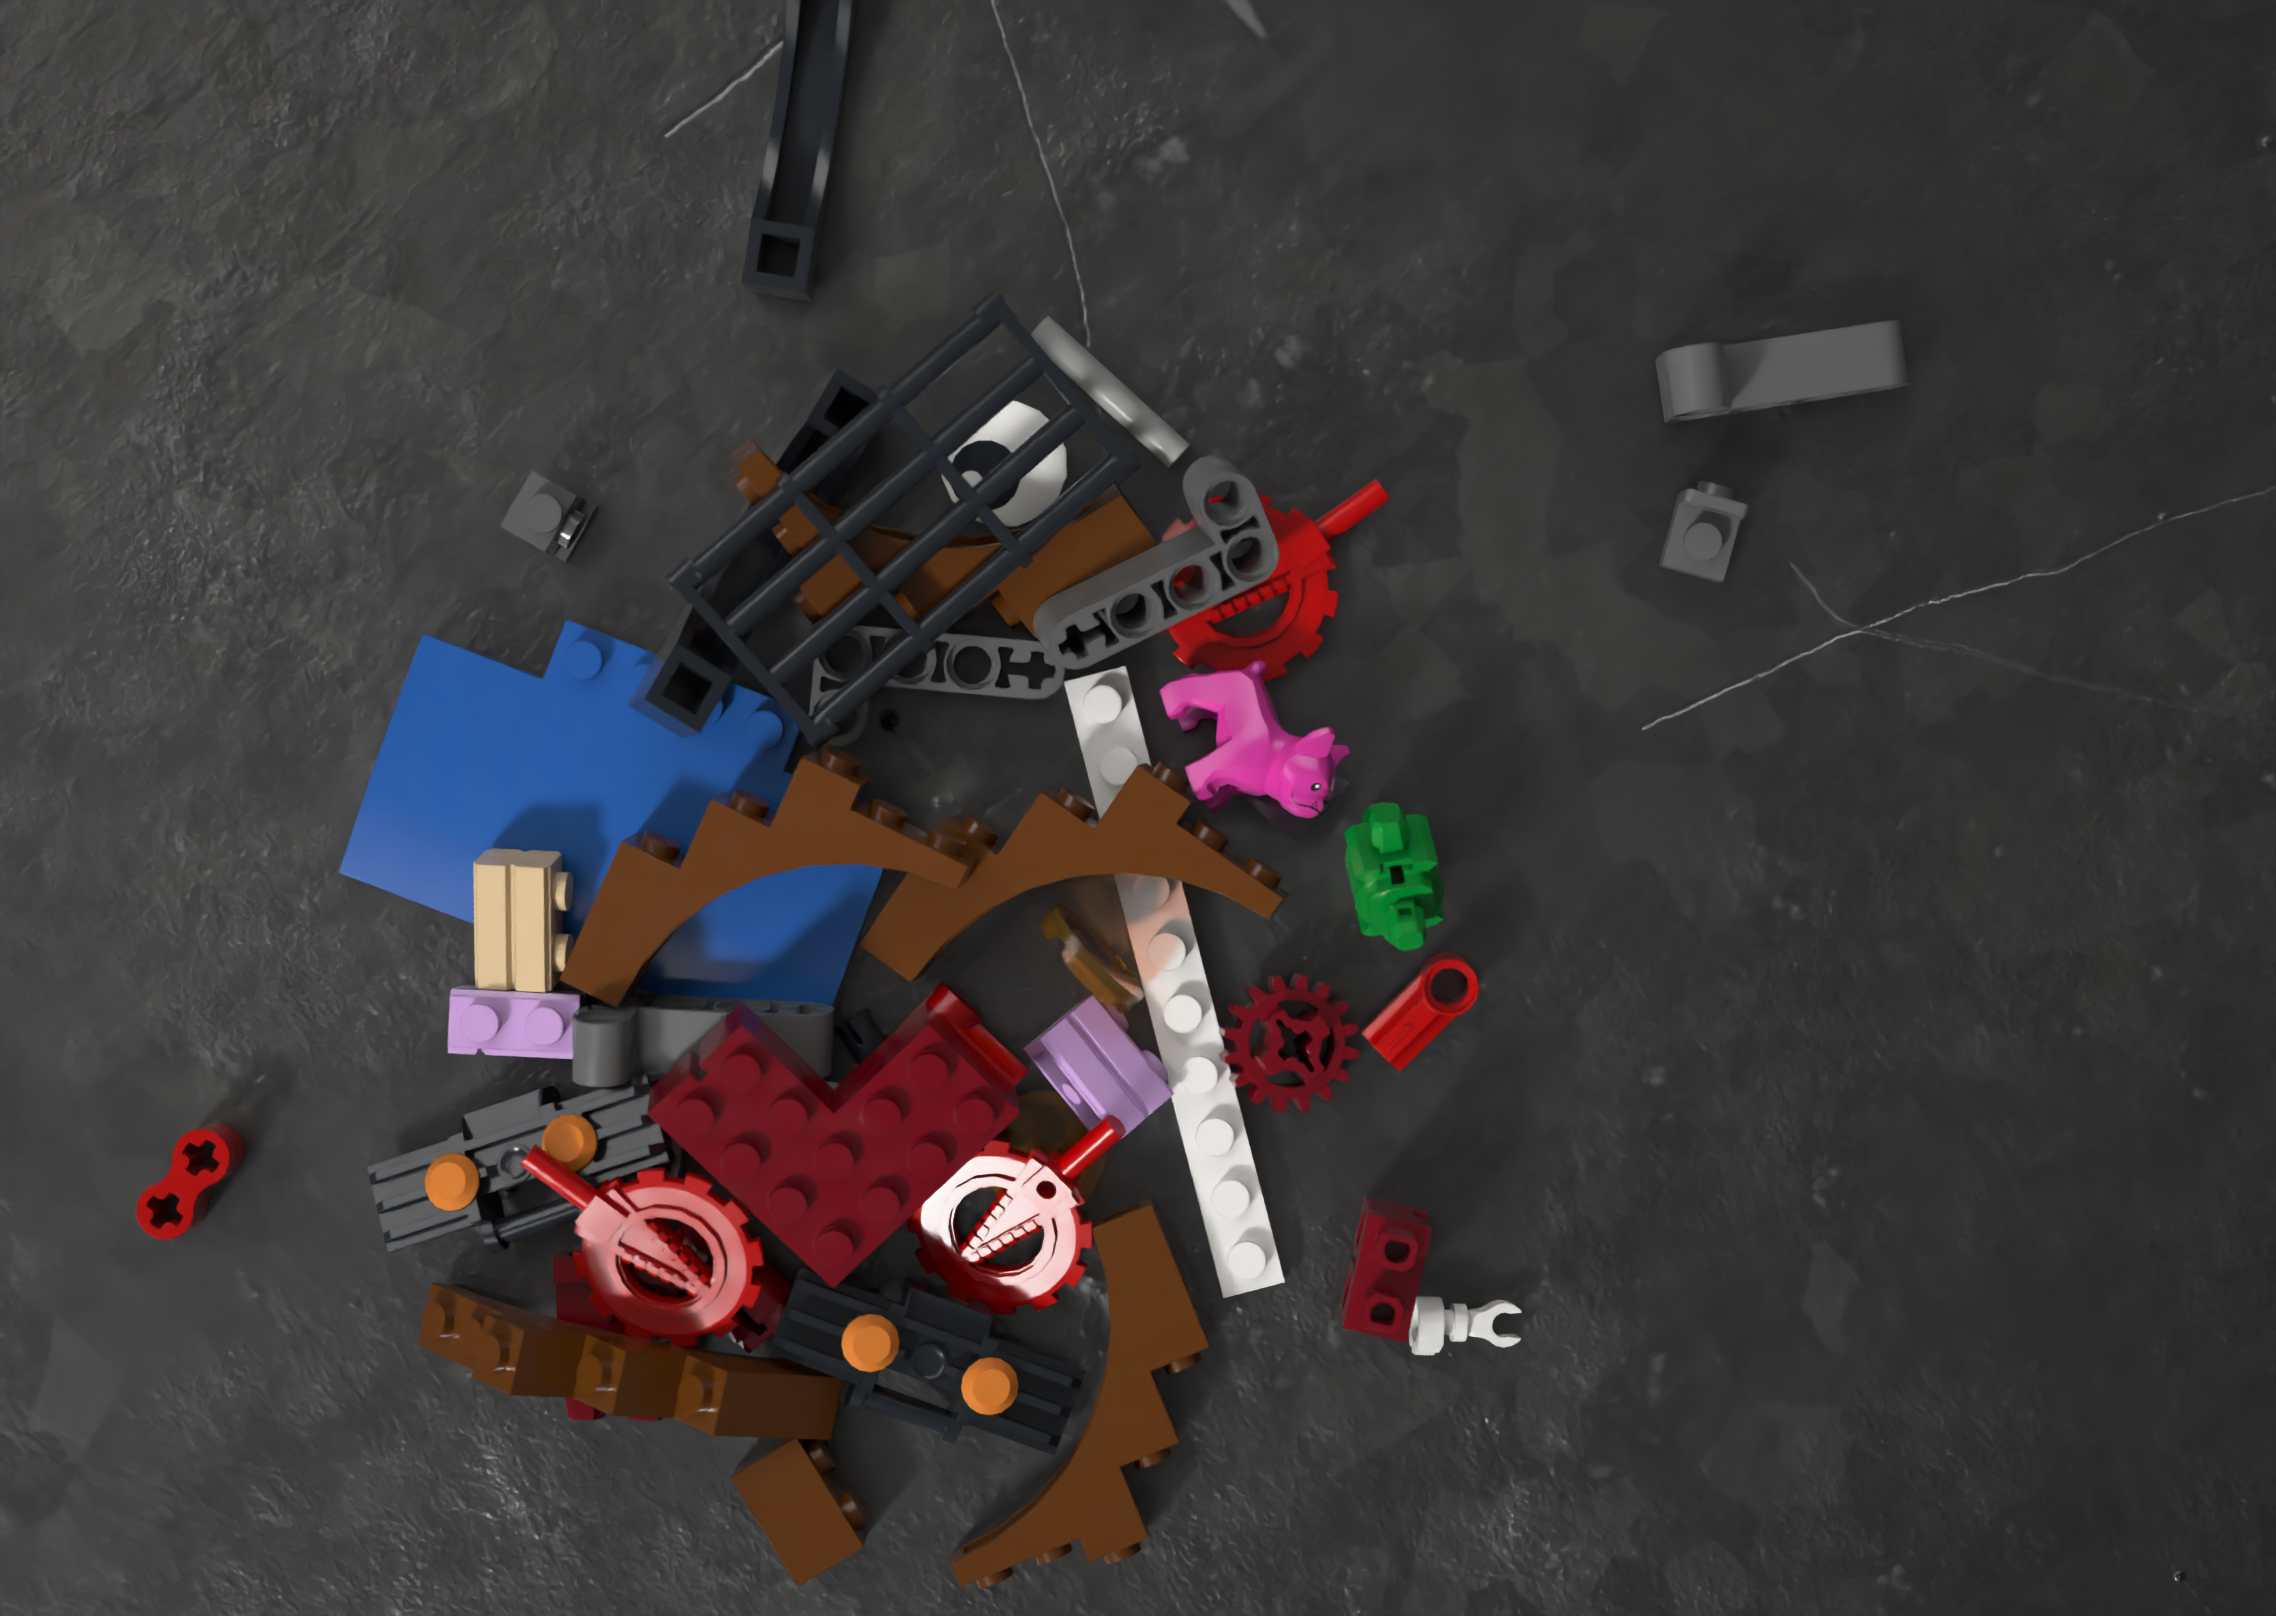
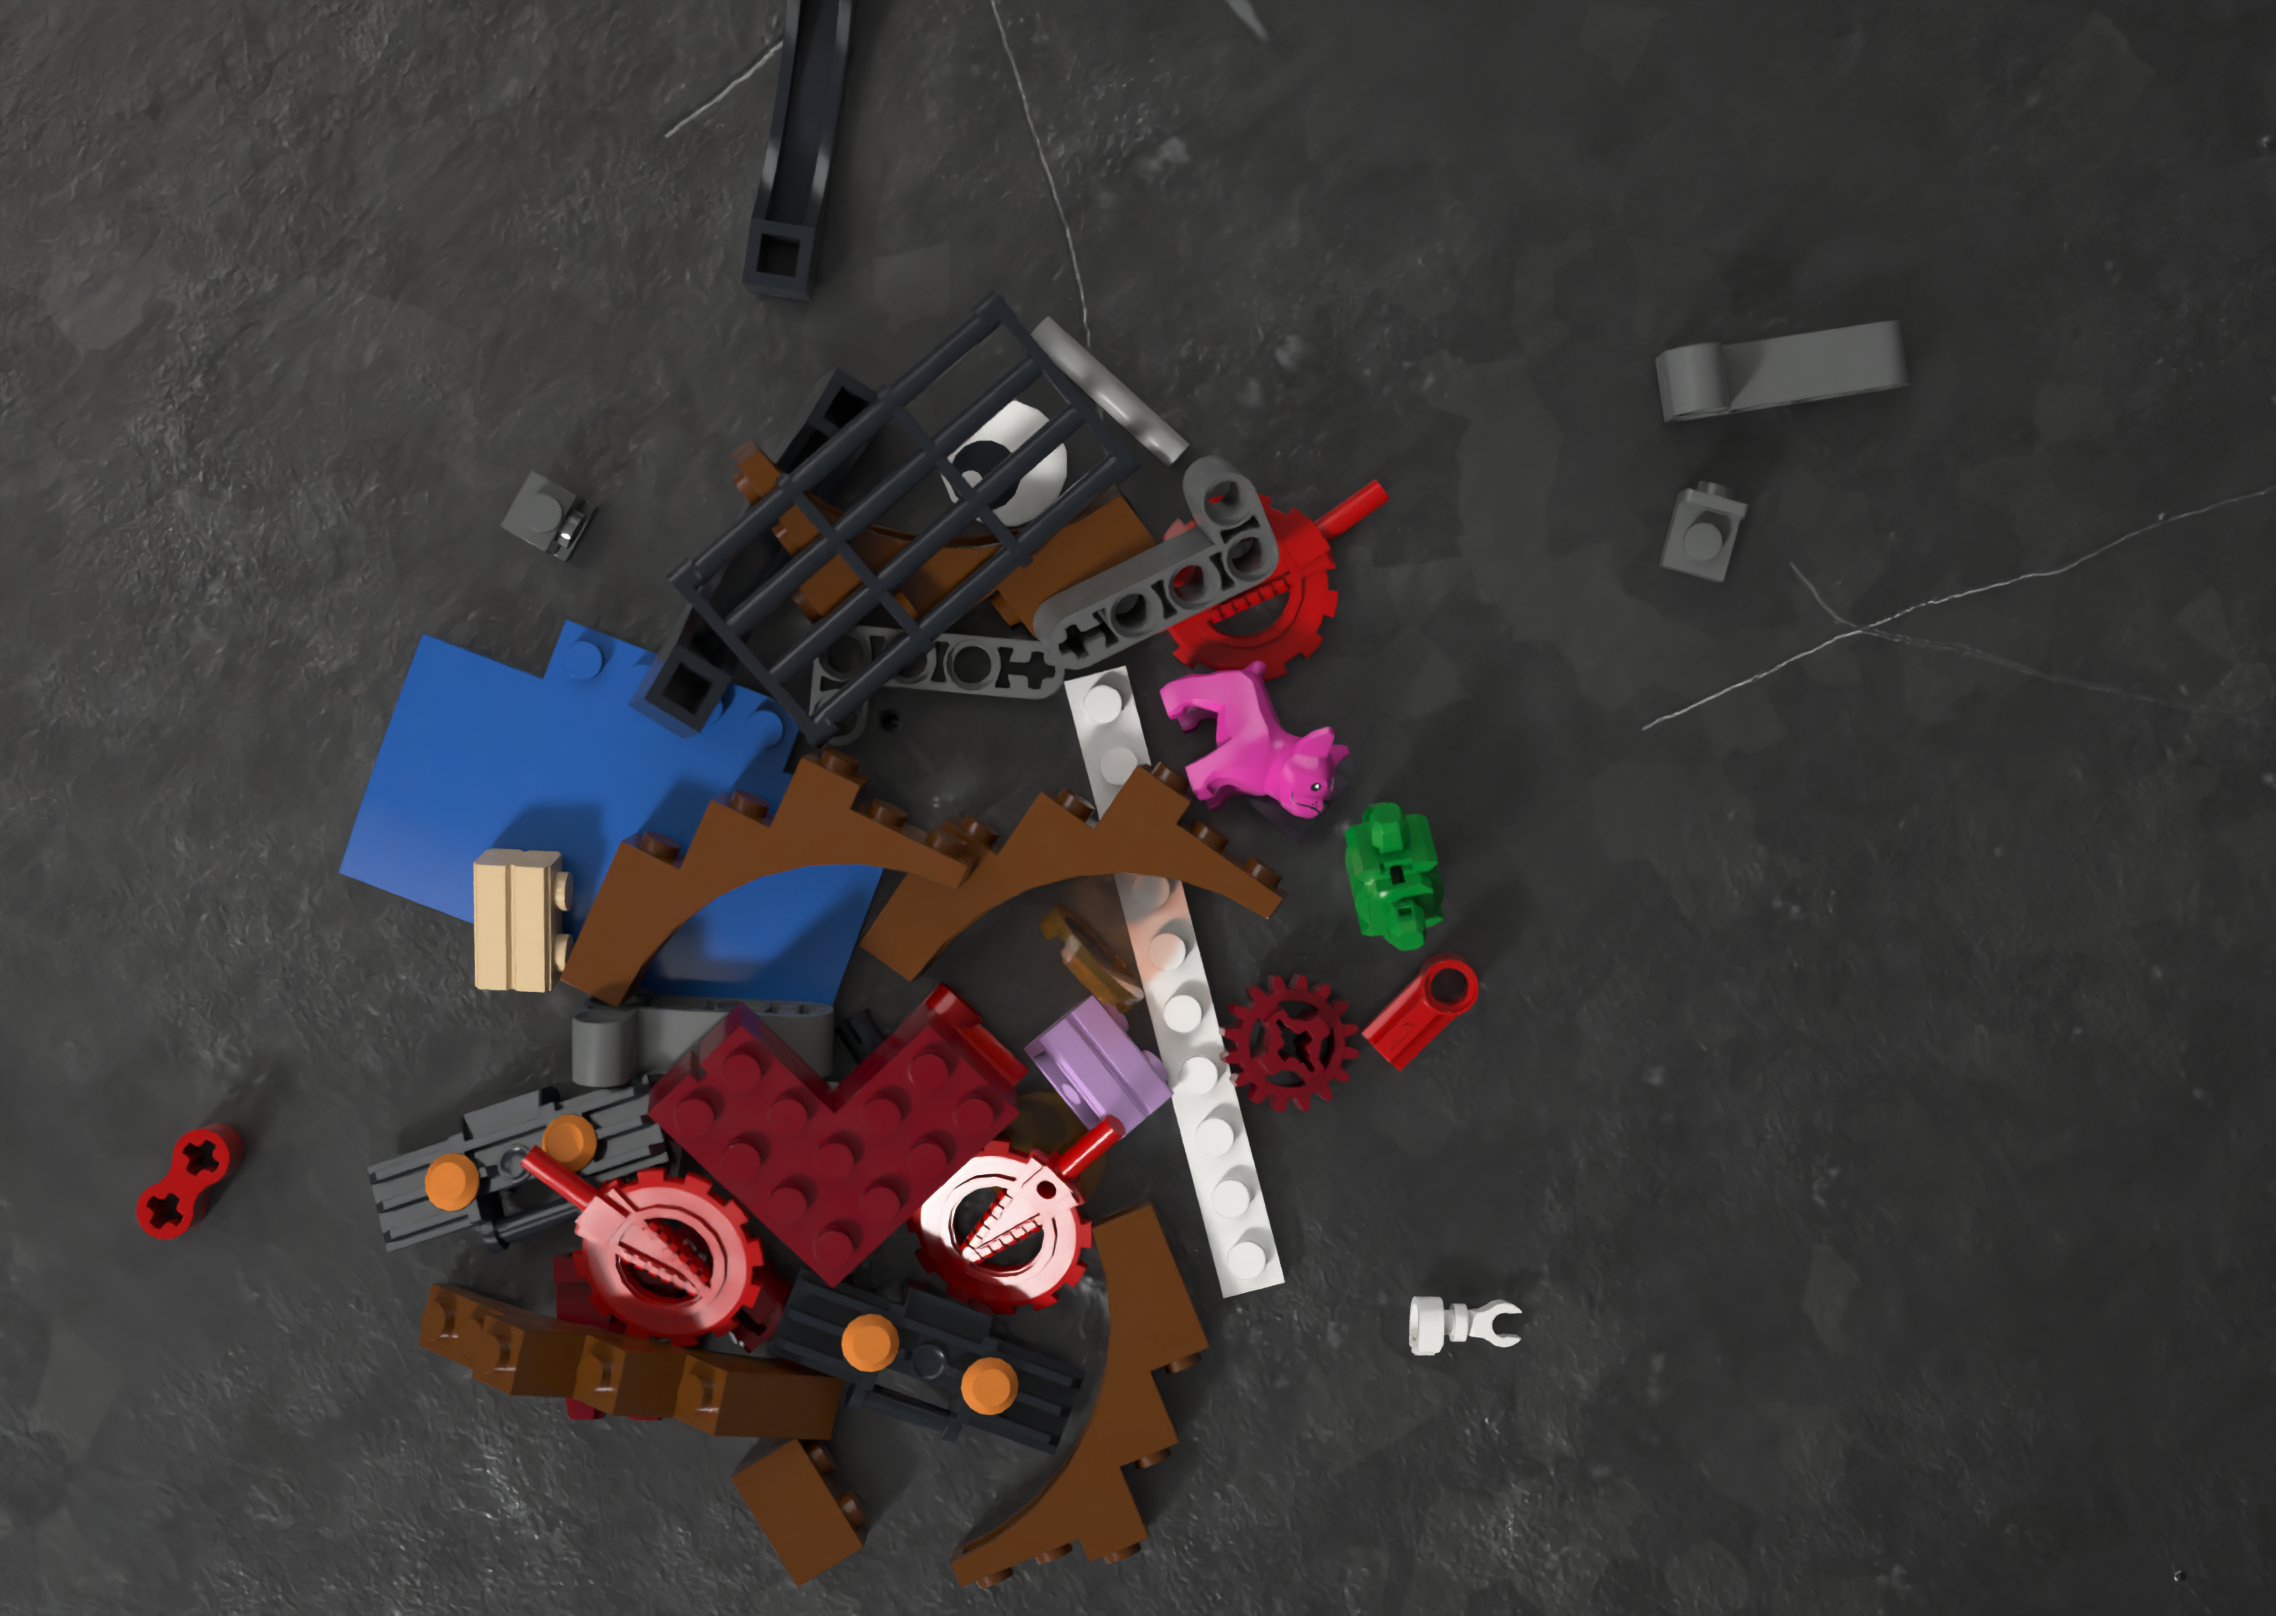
(512, 1022): lavender brick -> none
(1387, 1269): dark red hips -> none

